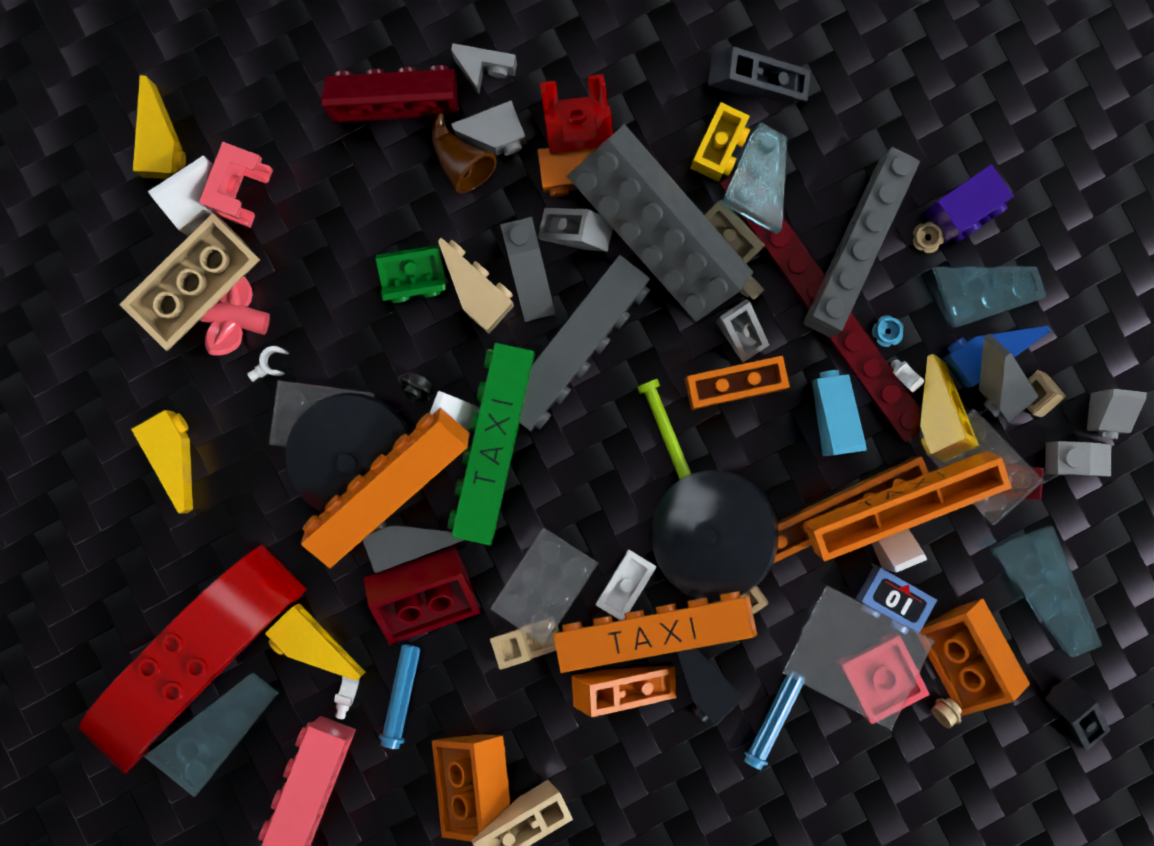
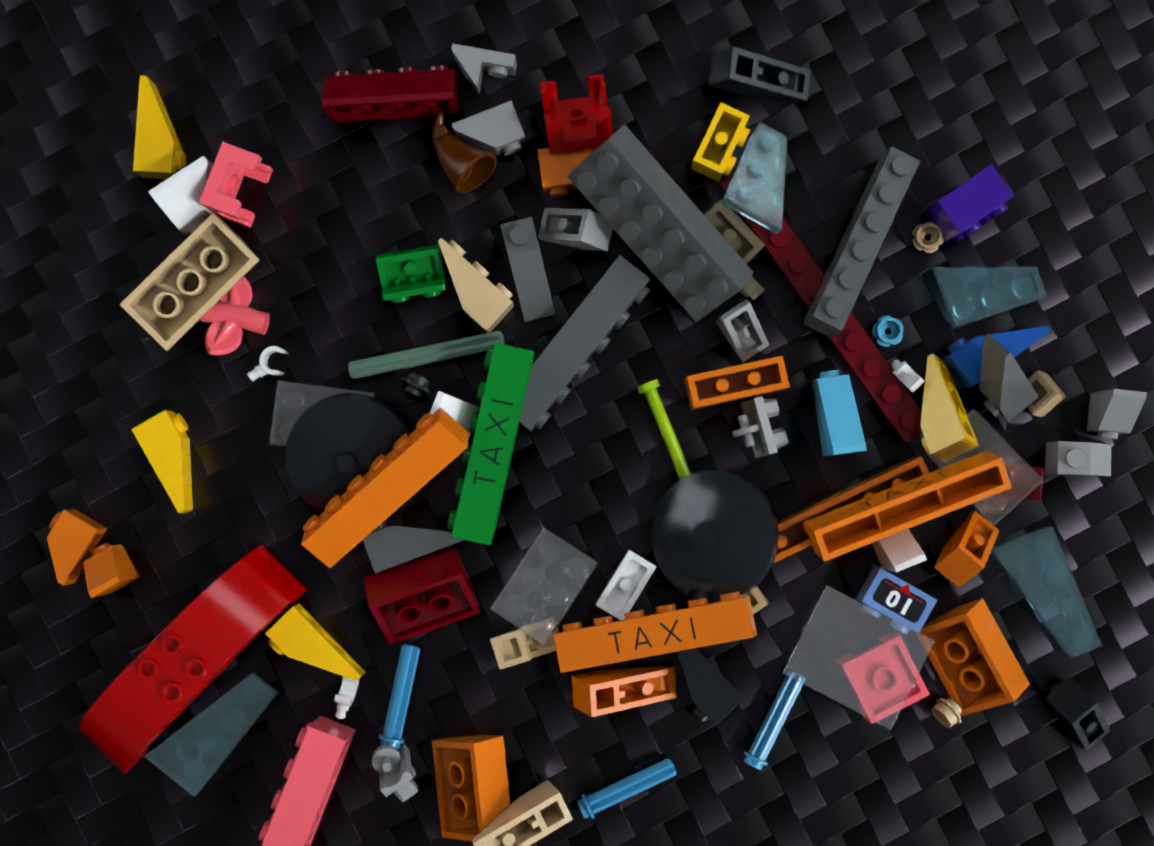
(71, 543): none -> orange slope
(108, 570): none -> orange slope
(395, 771): none -> light grey hips
(424, 355): none -> sand green axle
(626, 788): none -> dark azure axle
(757, 428): none -> light grey hips
(967, 550): none -> orange slope

